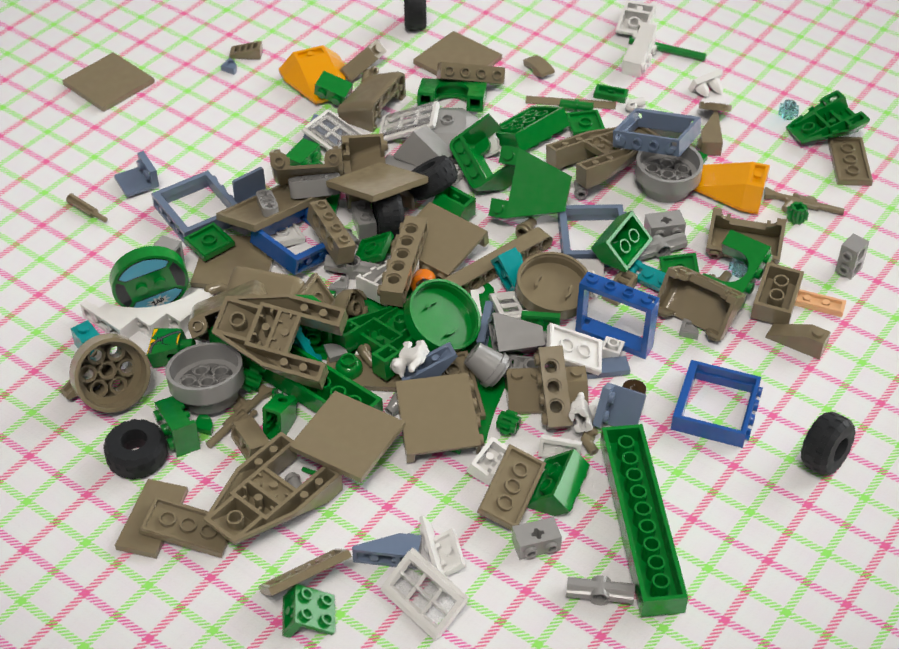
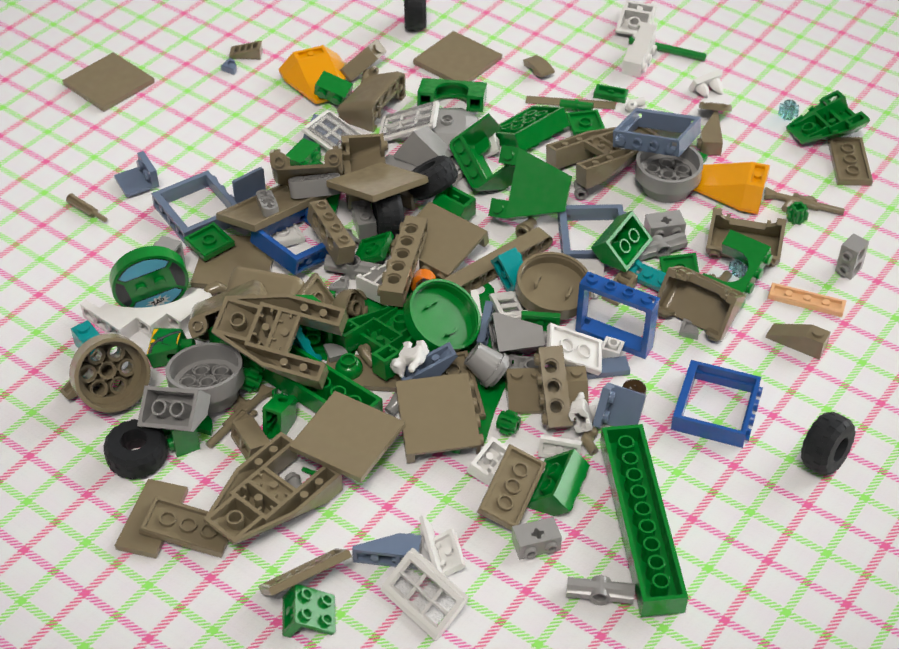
(173, 408): none -> light grey slope
(471, 72): dark tan brick -> none
(777, 294): dark tan brick -> none

